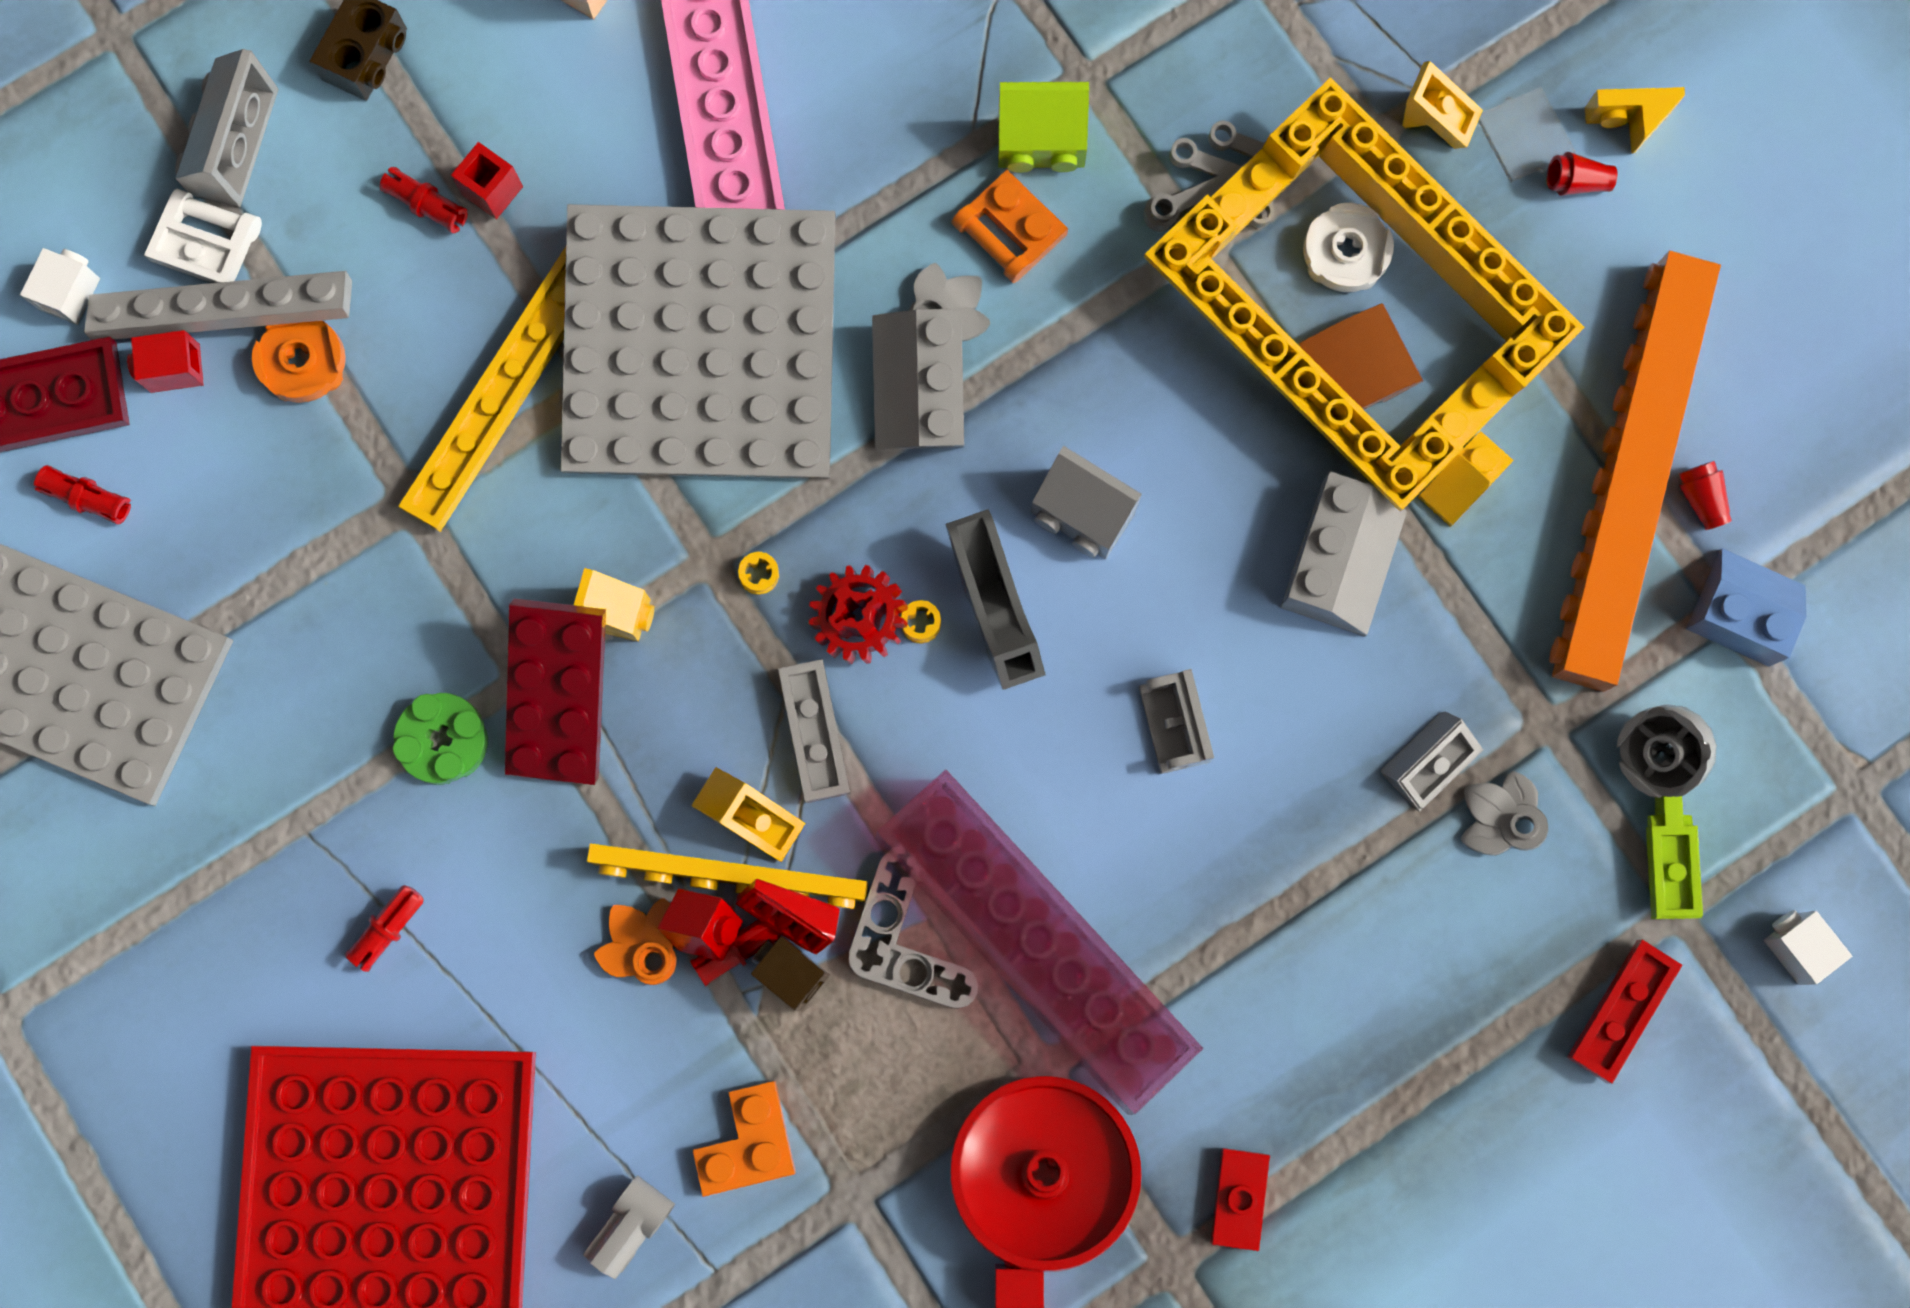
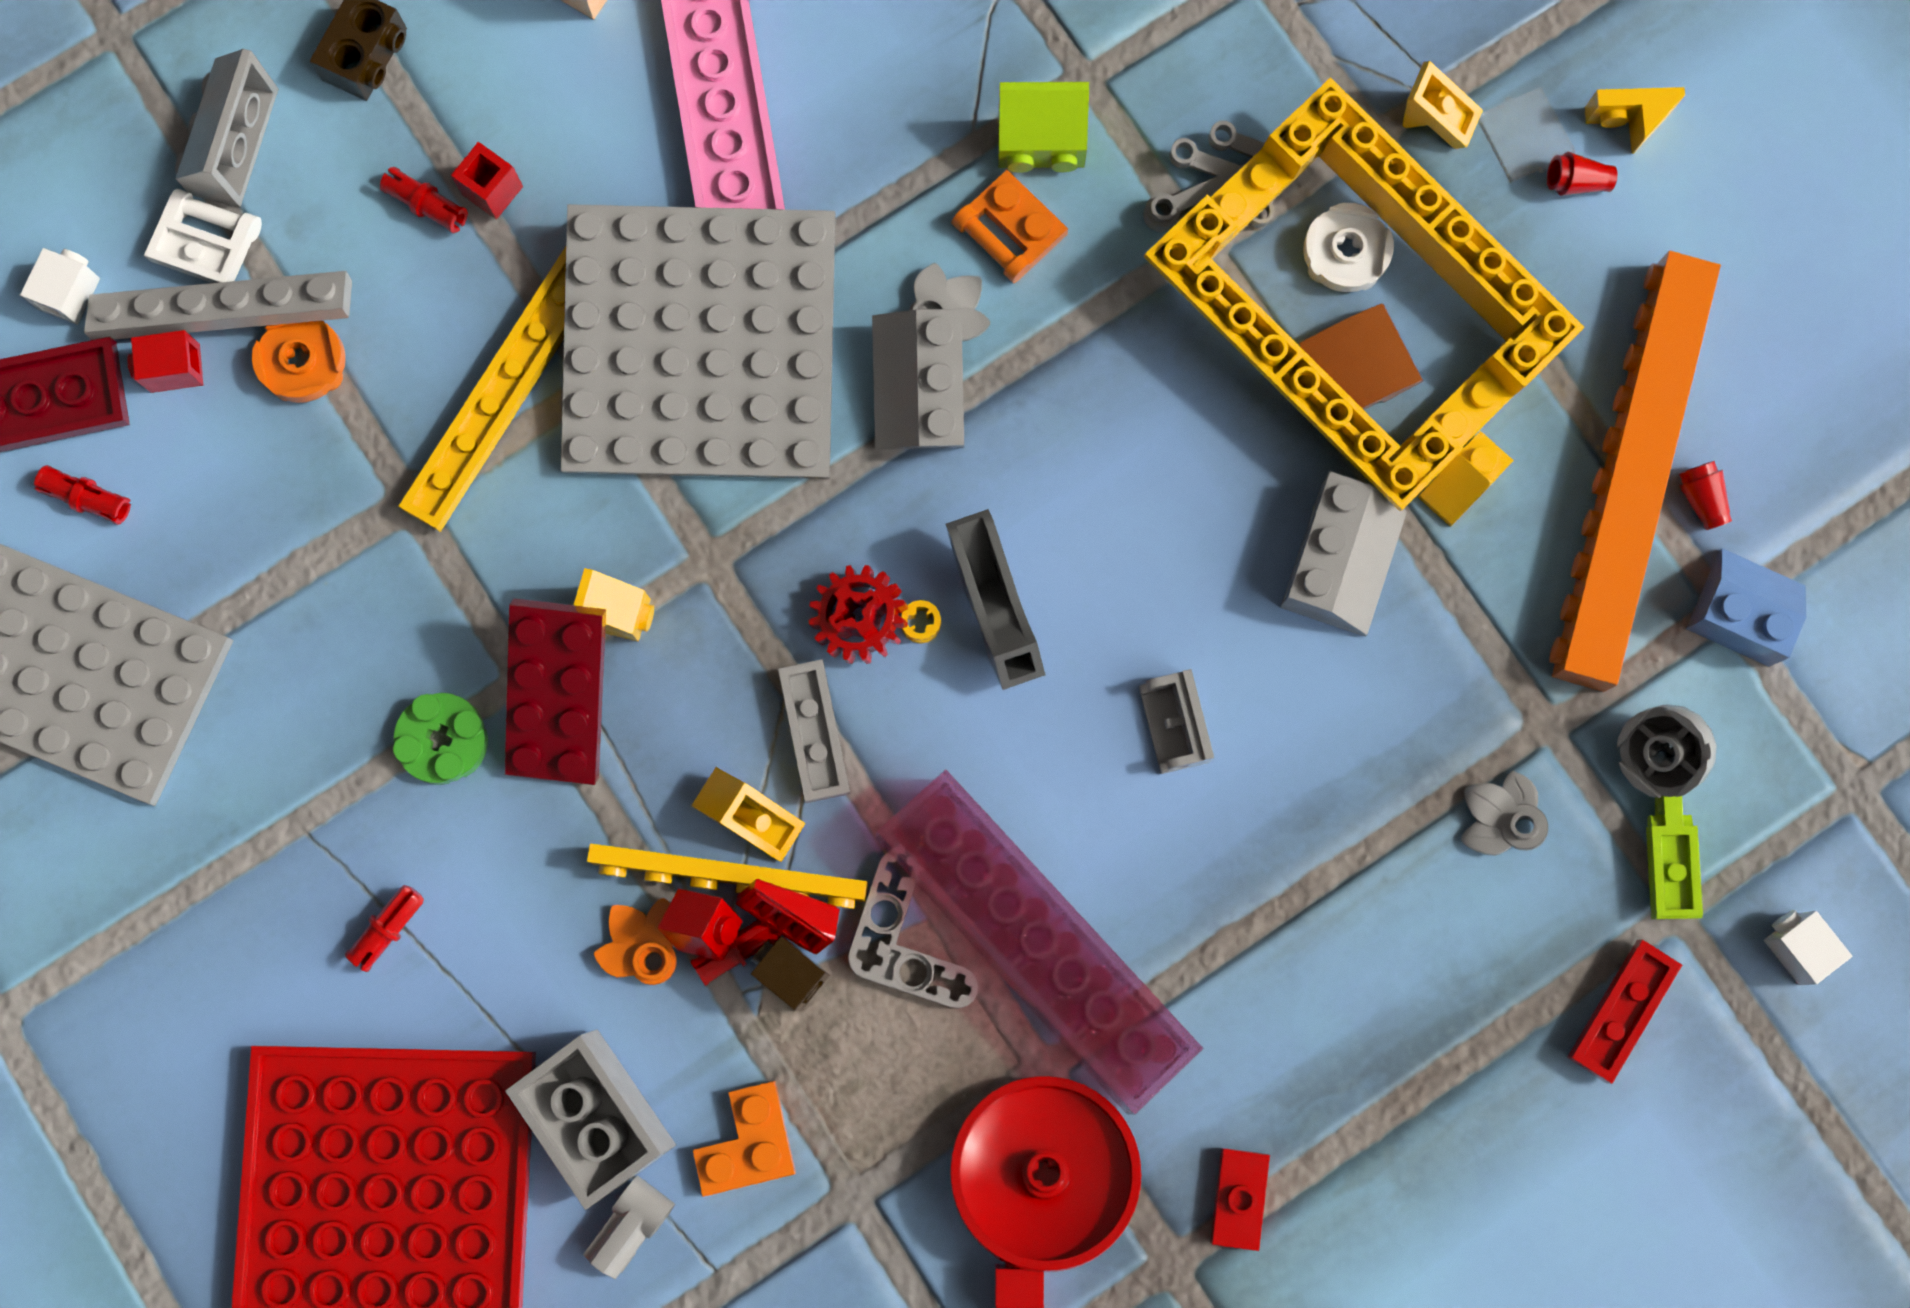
(590, 1118): none -> light grey slope
(753, 560): yellow bush -> none
(1084, 504): light grey slope -> none
(1432, 759): light grey slope -> none

